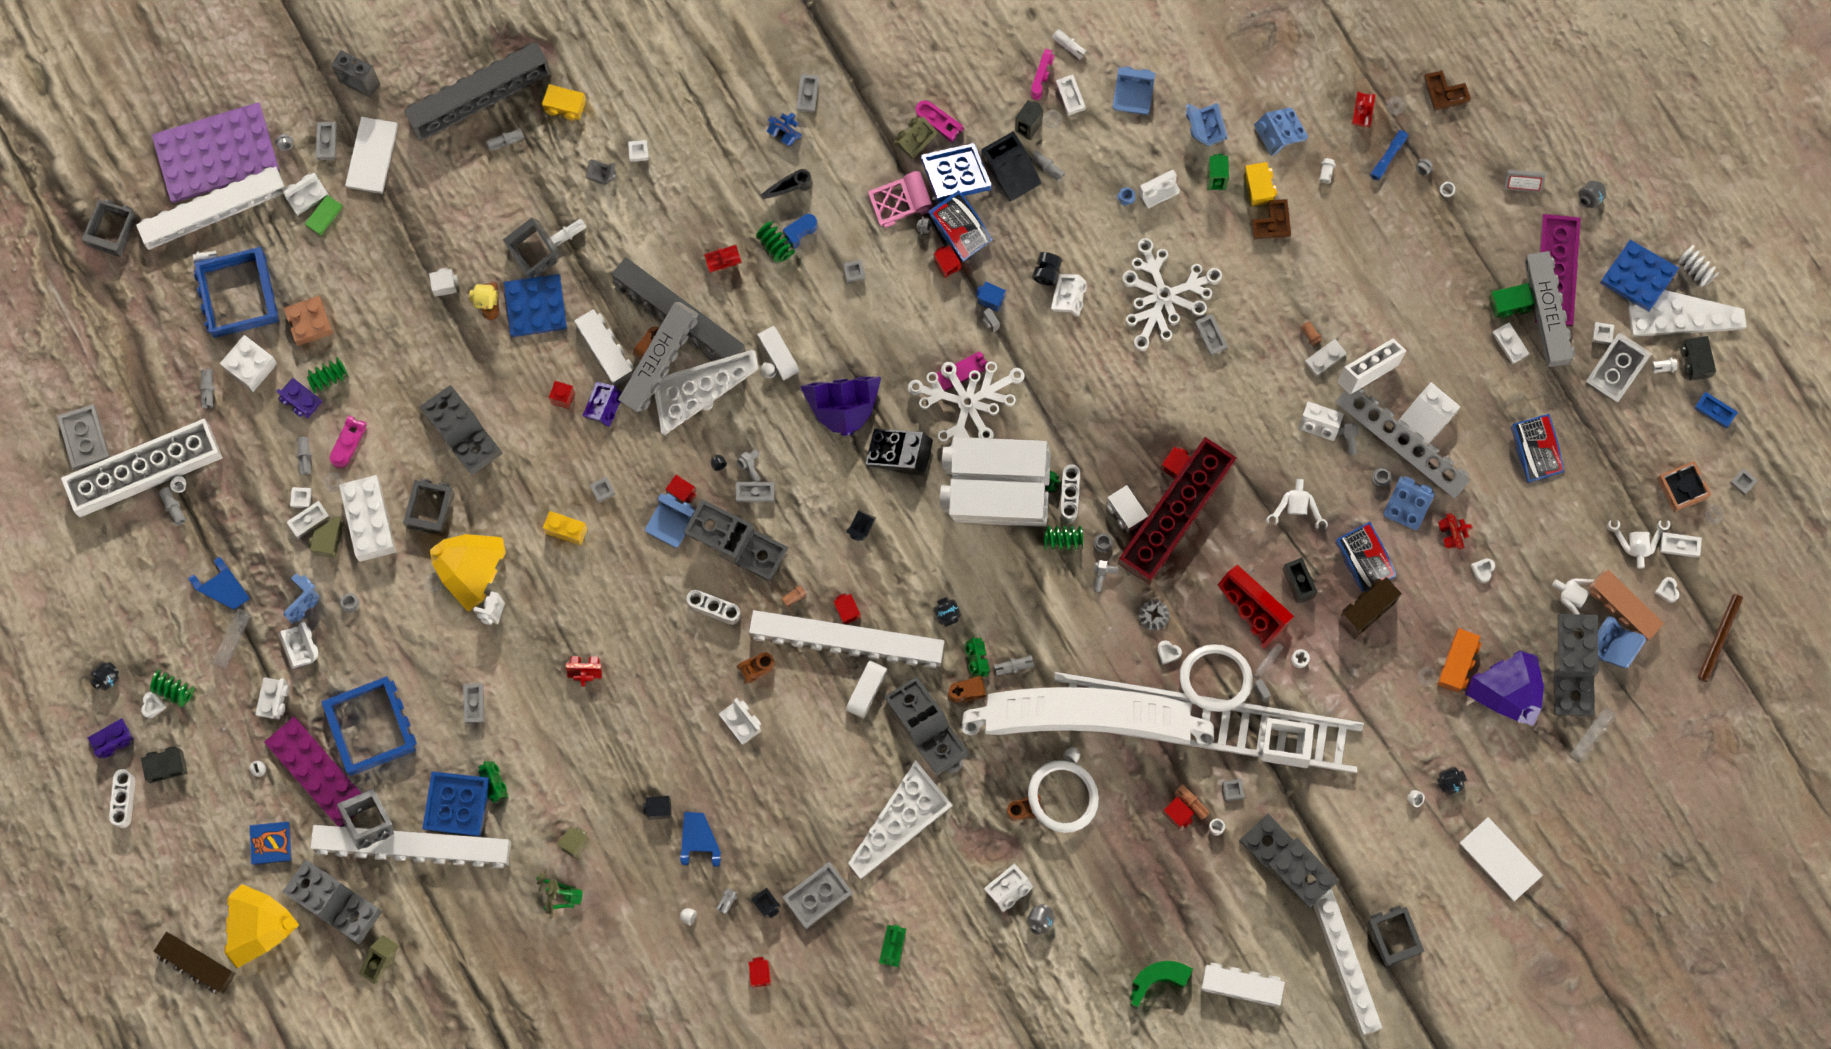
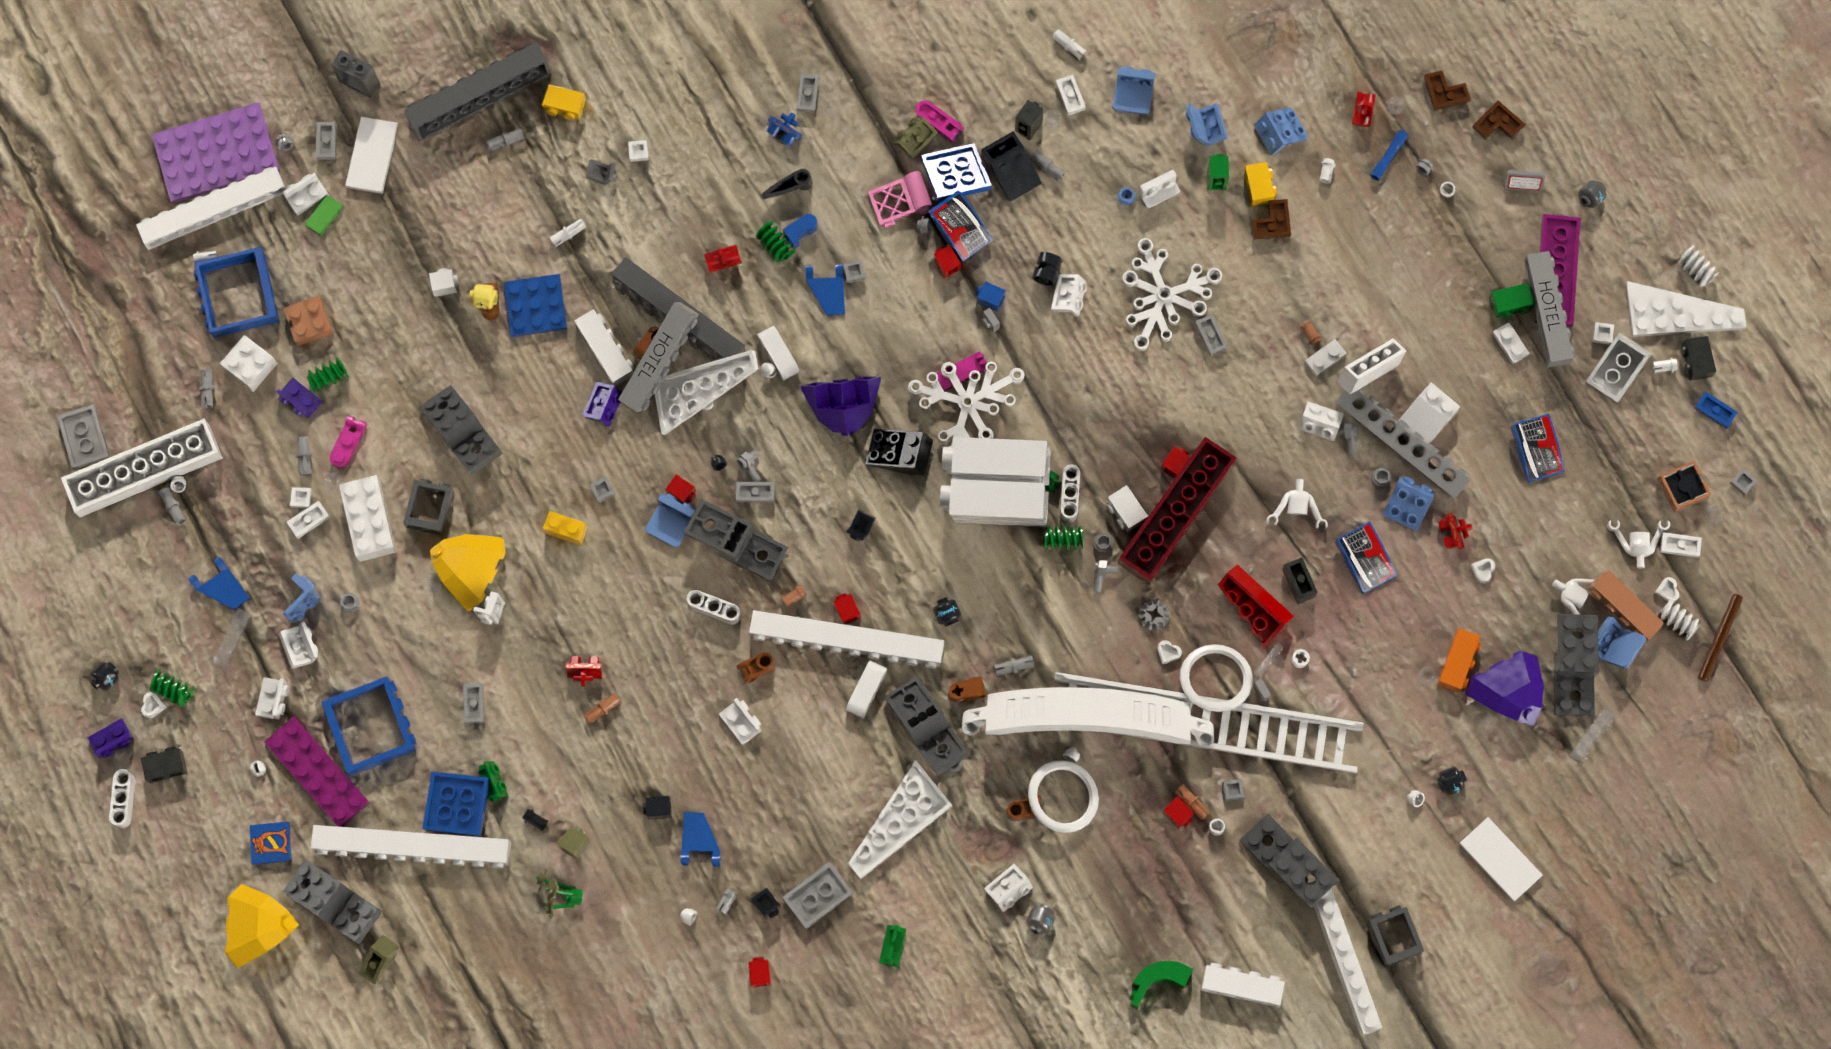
(103, 245): dark grey window -> none
(194, 962): dark brown brick -> none
(327, 538): olive slope -> none
(357, 805): dark grey window -> none
(521, 234): dark grey window -> none
(534, 819): none -> black pin
(561, 394): red brick -> none
(602, 708): none -> nougat axle
(828, 290): none -> blue flag
(974, 649): green hinge -> none
(1042, 74): dark pink plate -> none
(1281, 757): white window -> none
(1369, 607): dark brown brick -> none
(1498, 117): none -> reddish brown plate
(1639, 275): blue plate -> none
(1679, 619): none -> white piece

